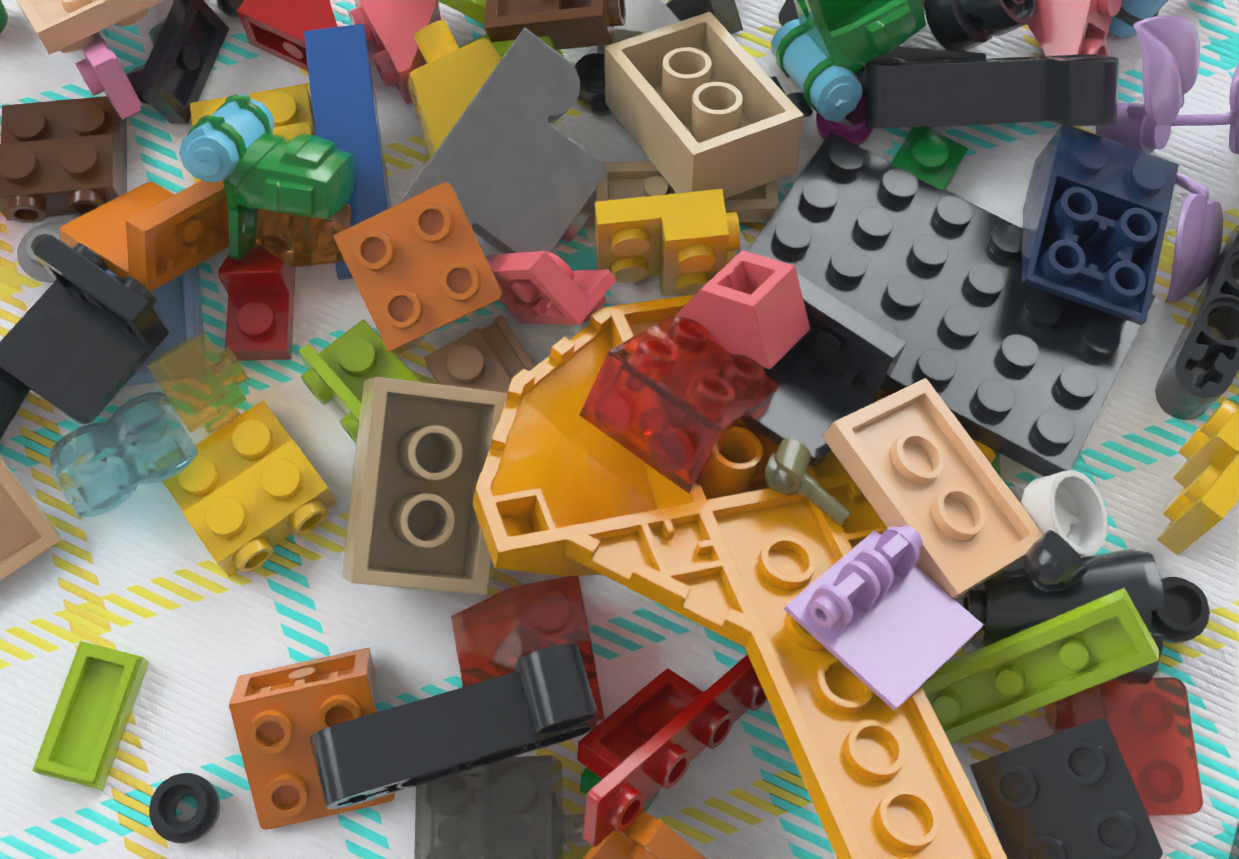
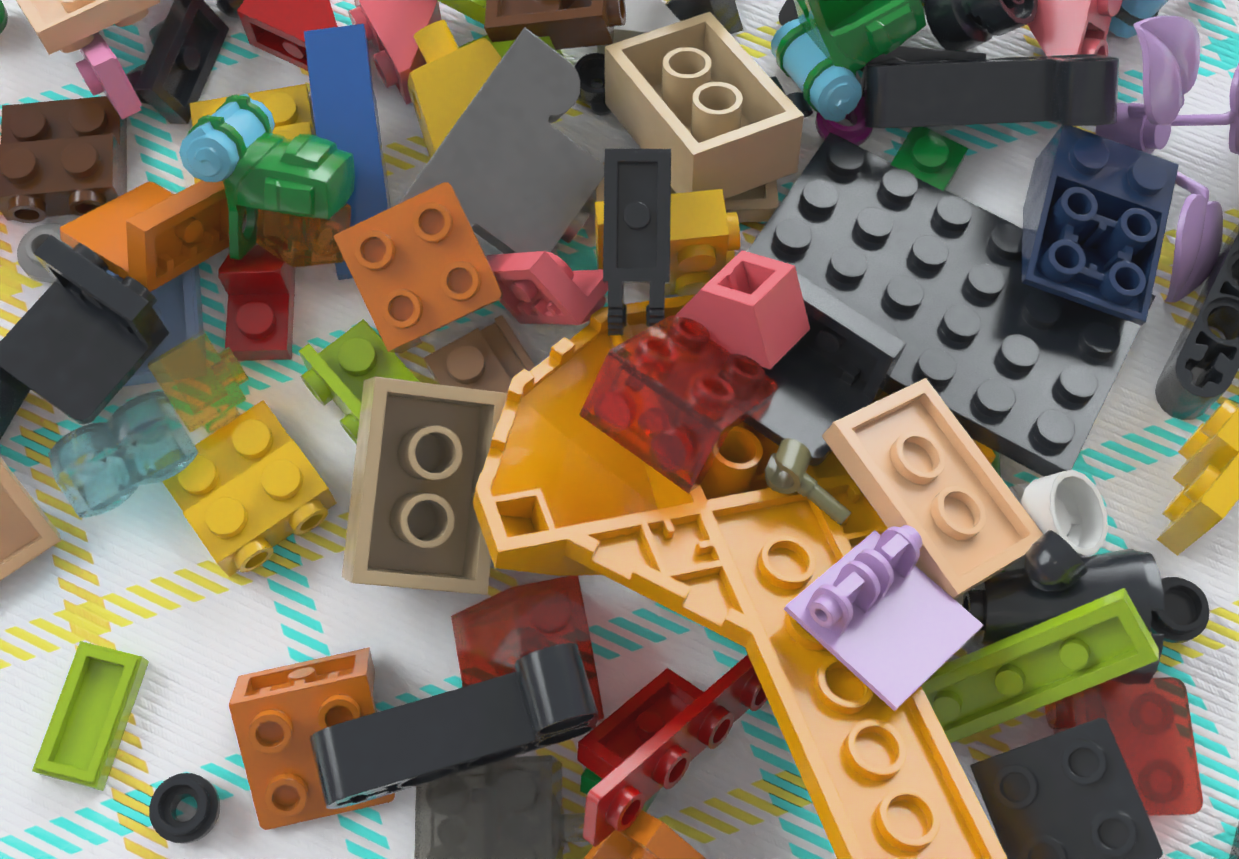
(636, 229): none -> black hinge

